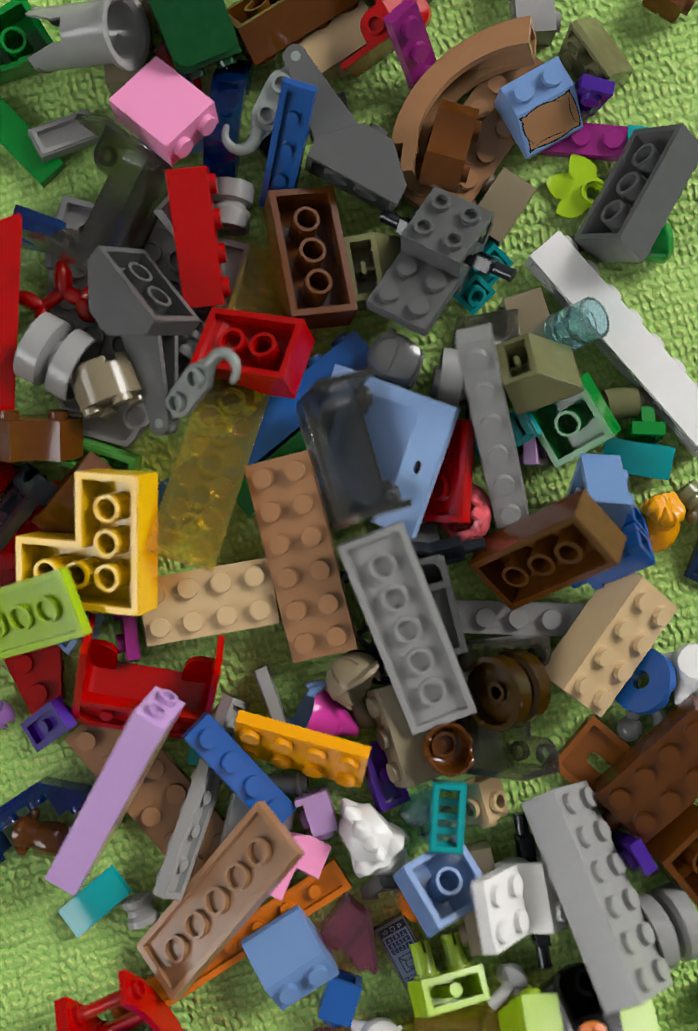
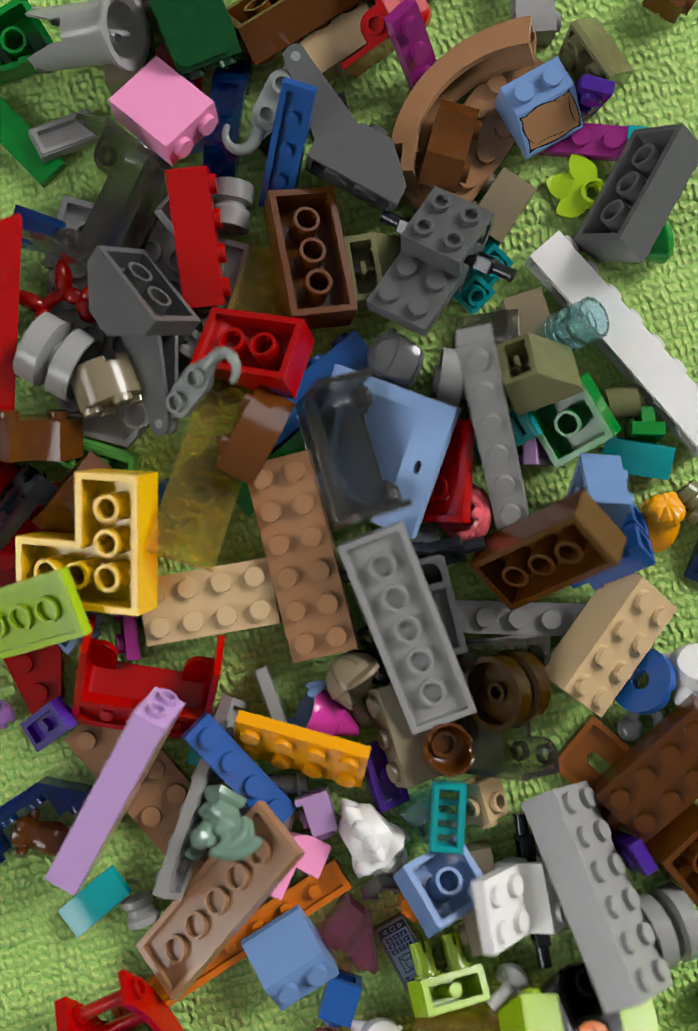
(223, 822): none -> sand green animal
(254, 435): none -> reddish brown brick

